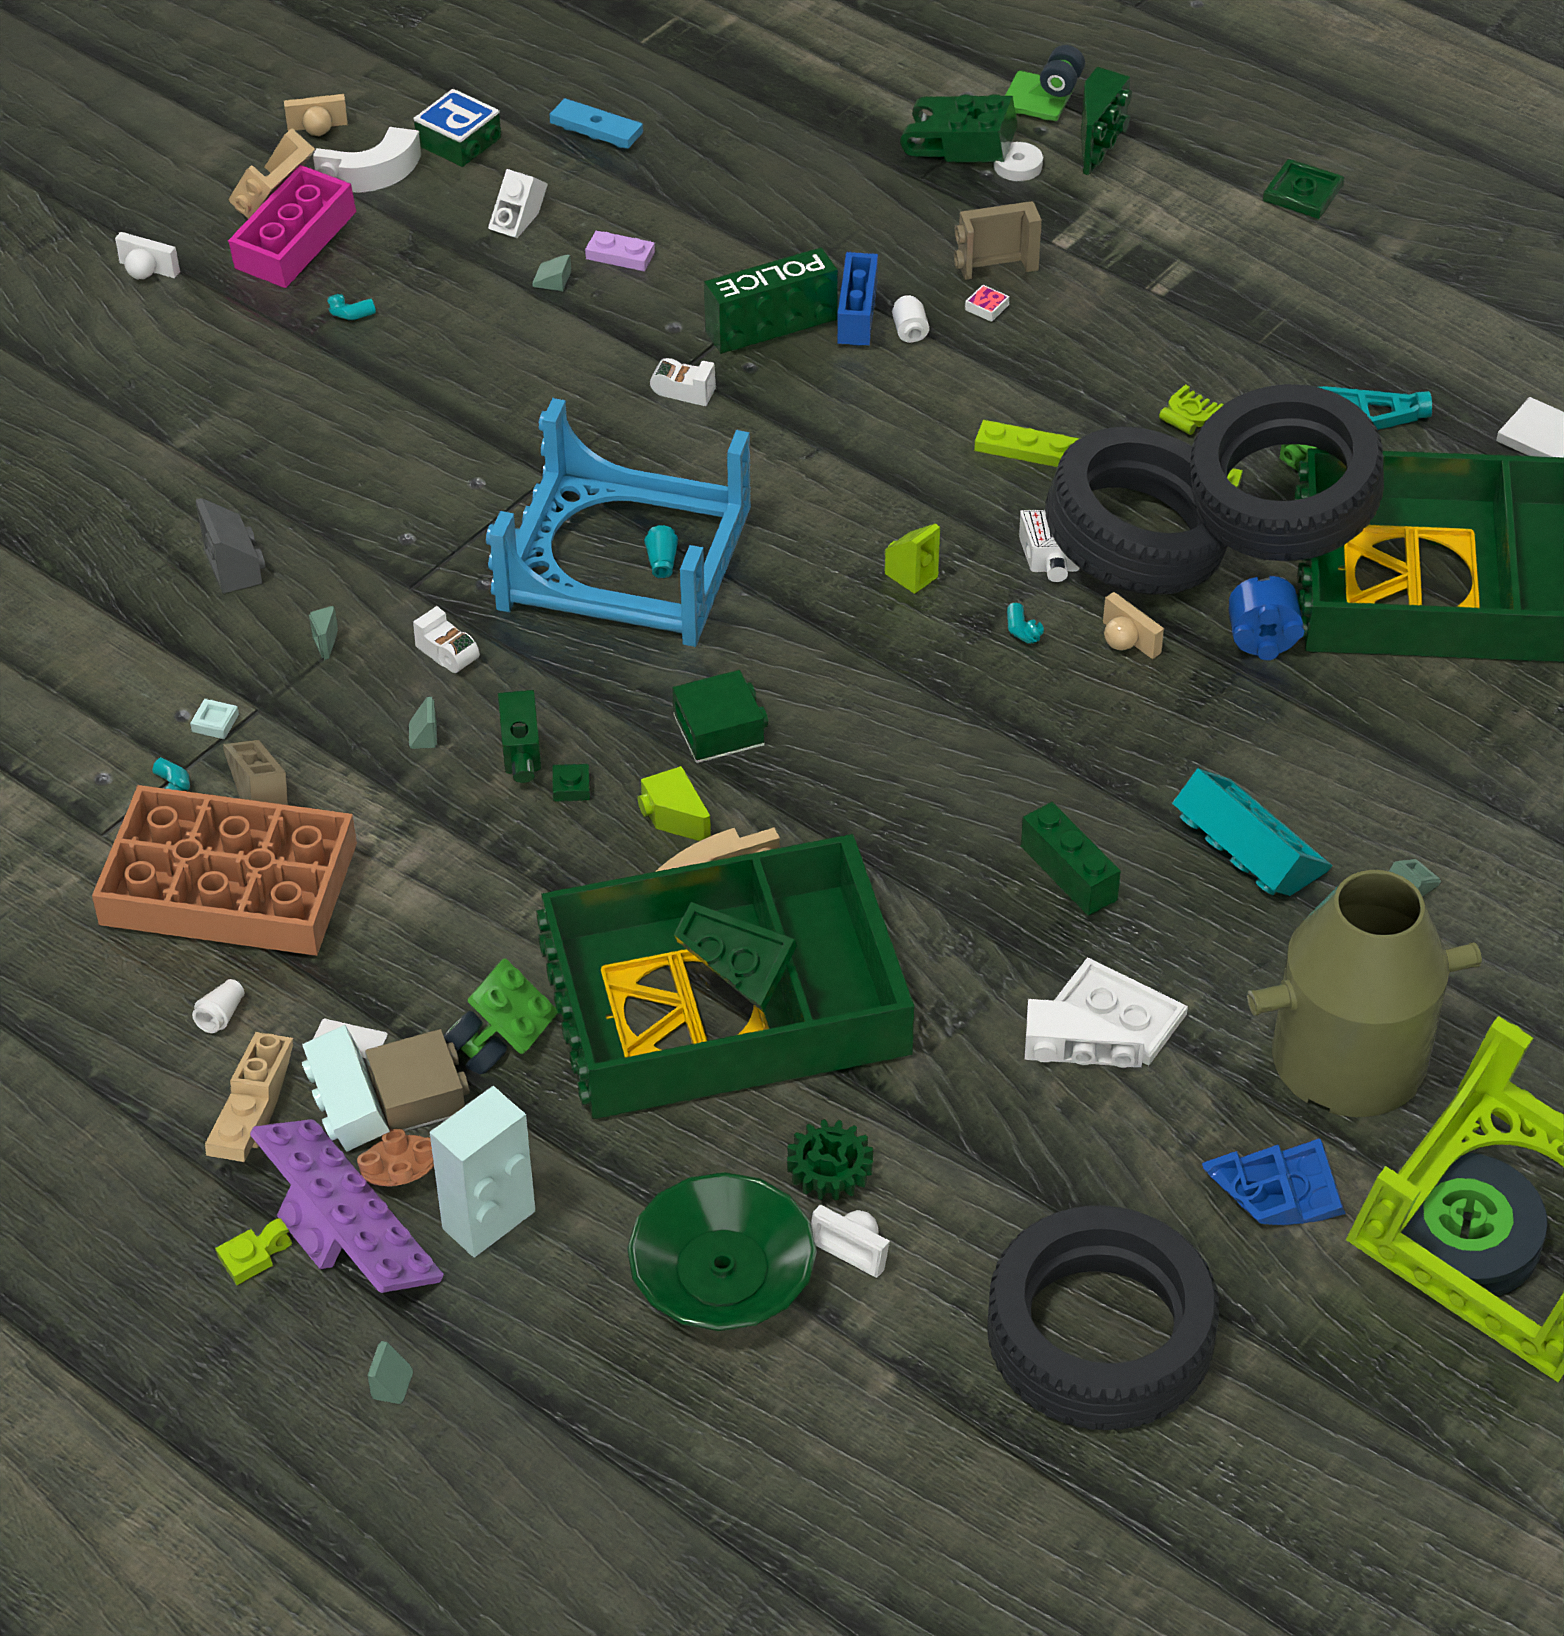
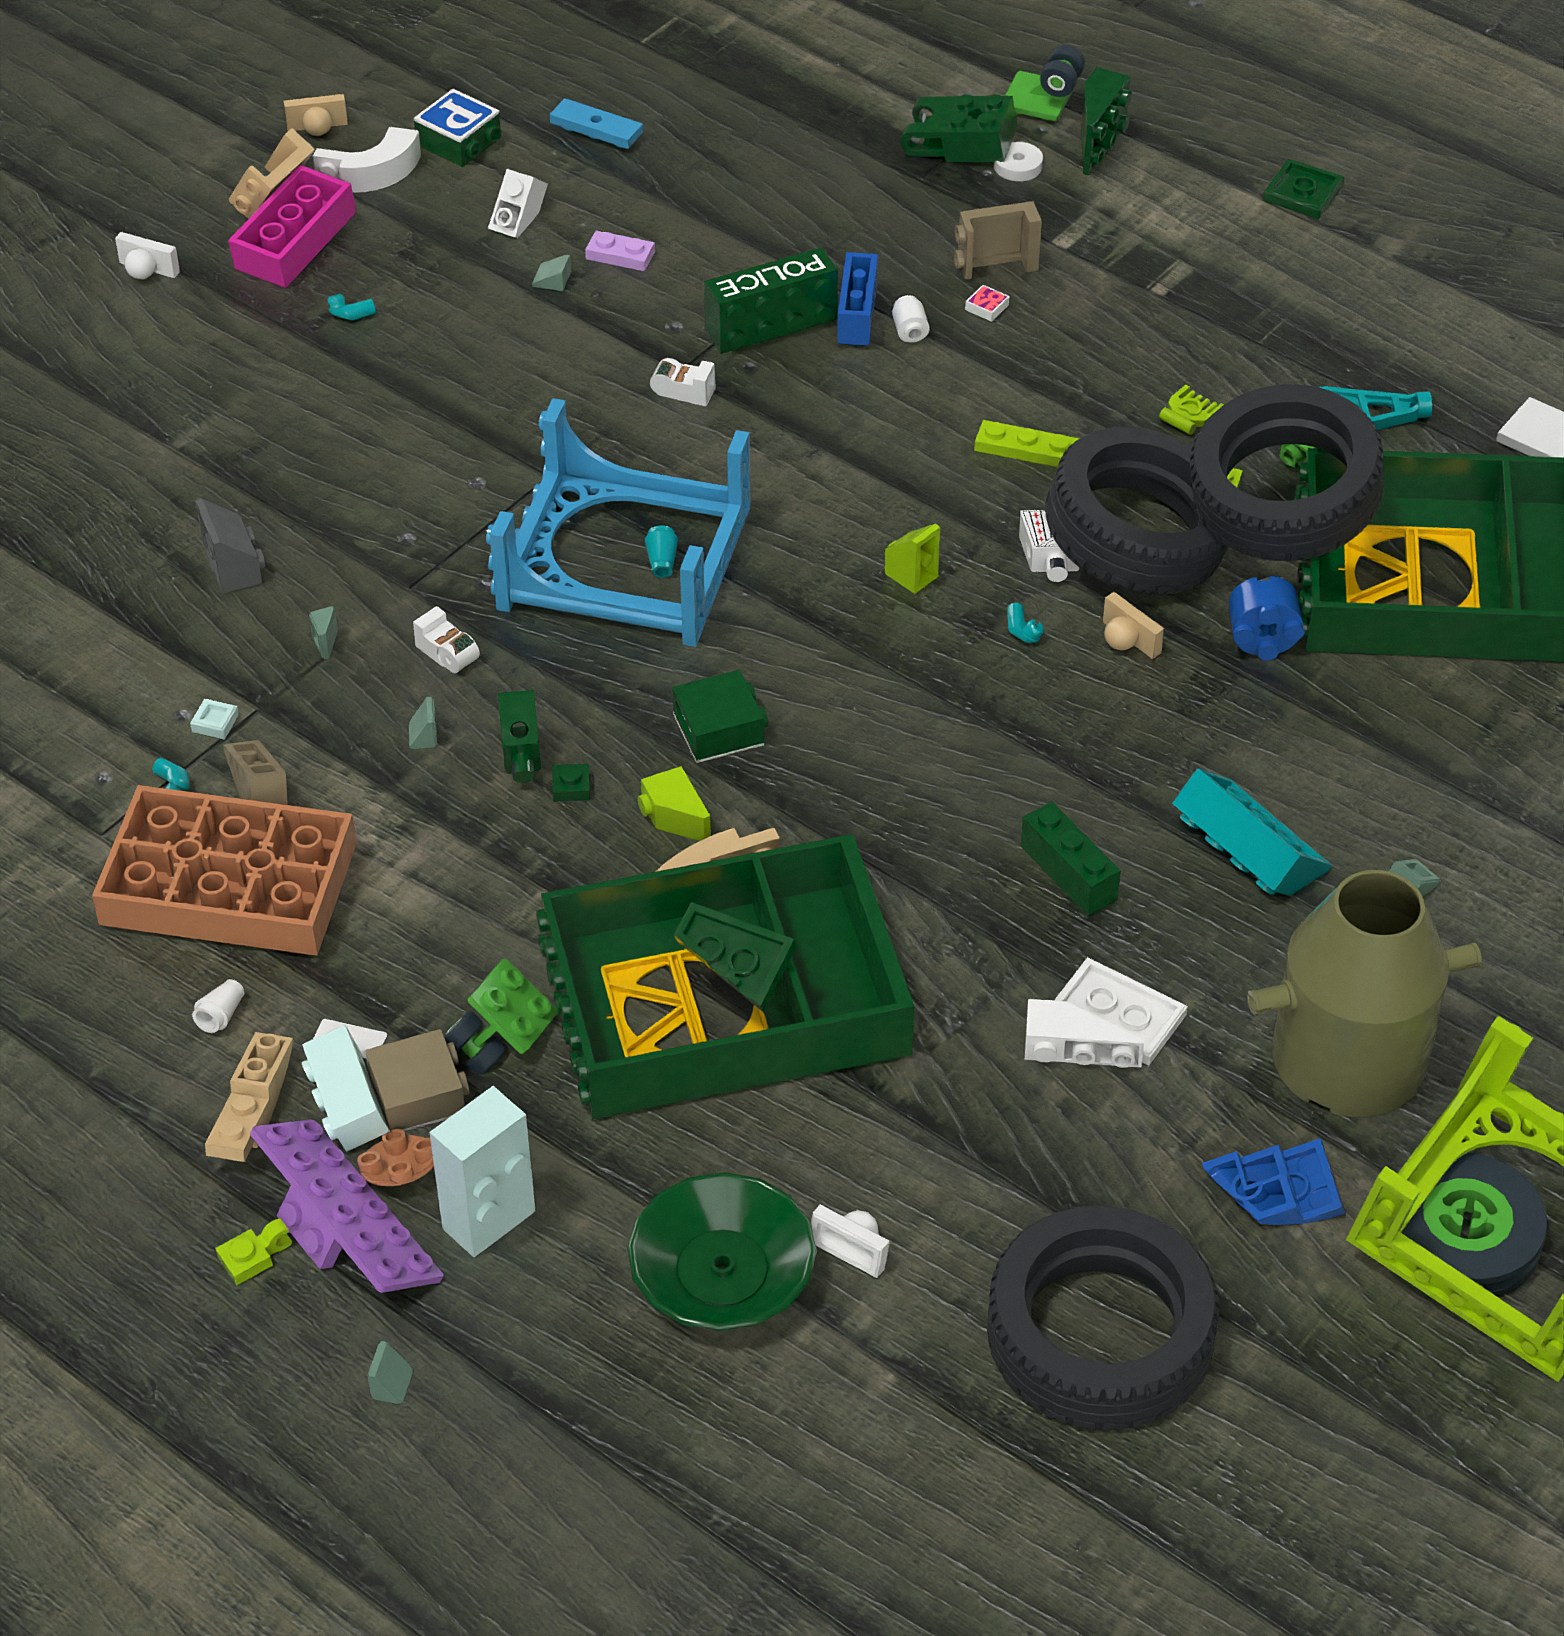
(830, 1159): dark green gear -> none

